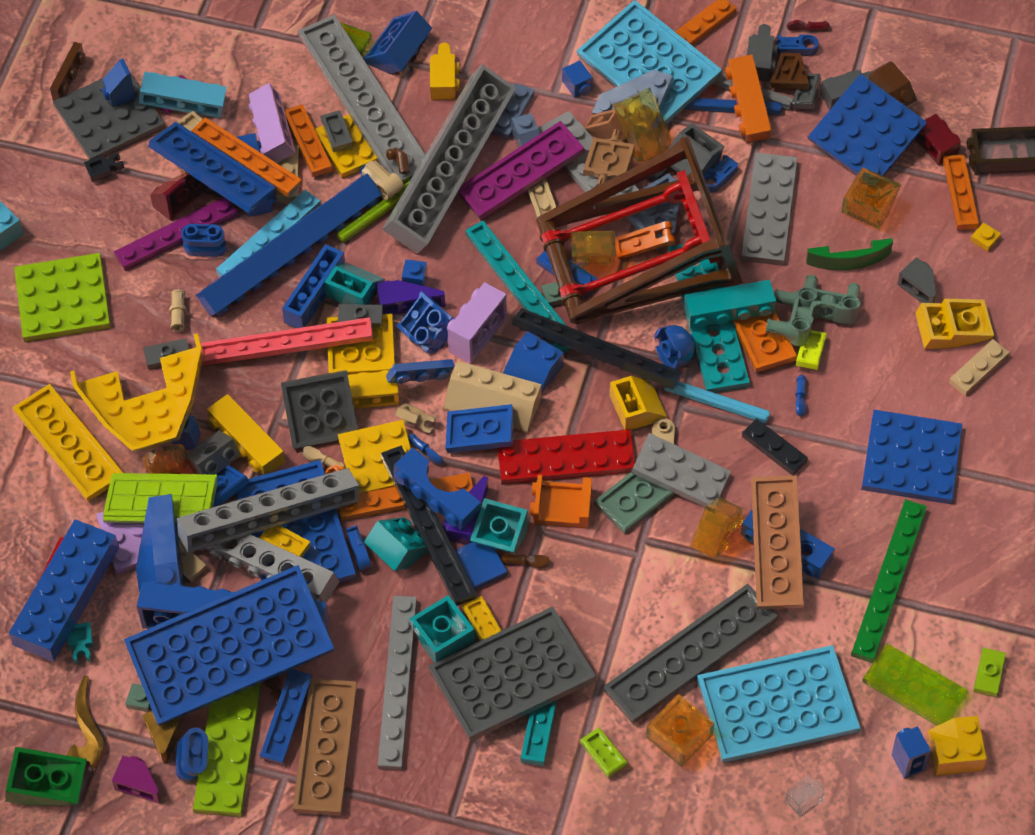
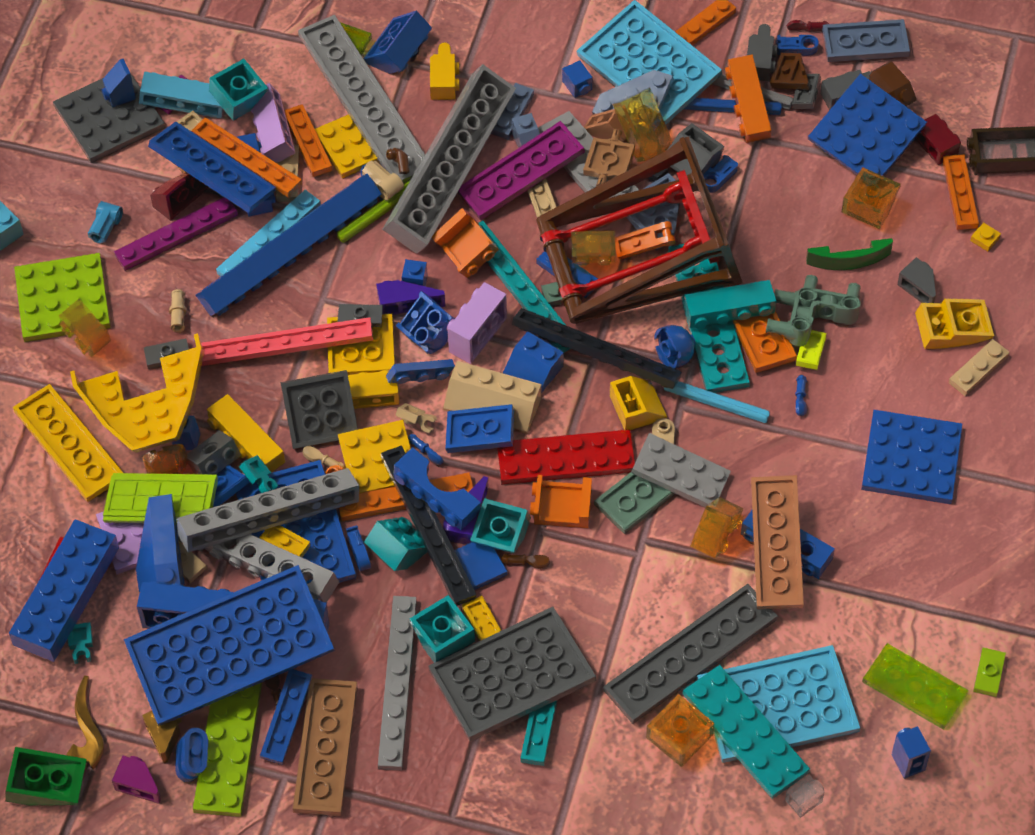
(68, 71): reddish brown plate -> none
(84, 327): none -> clear yellow brick
(101, 168): black plate -> none
(106, 217): none -> dark azure piece
(137, 699): sand green plate -> none
(203, 240): blue brick -> none
(237, 89): none -> teal slope
(258, 472): none -> teal plate
(311, 288): blue brick -> none
(336, 131): dark grey plate -> none
(351, 284): teal slope -> none
(465, 243): none -> orange panel
(603, 752): lime plate -> none
(746, 732): none -> teal plate
(769, 209): light grey plate -> none
(774, 447): black plate -> none
(865, 40): none -> sand blue plate
(888, 581): green plate -> none
(957, 746): yellow slope -> none

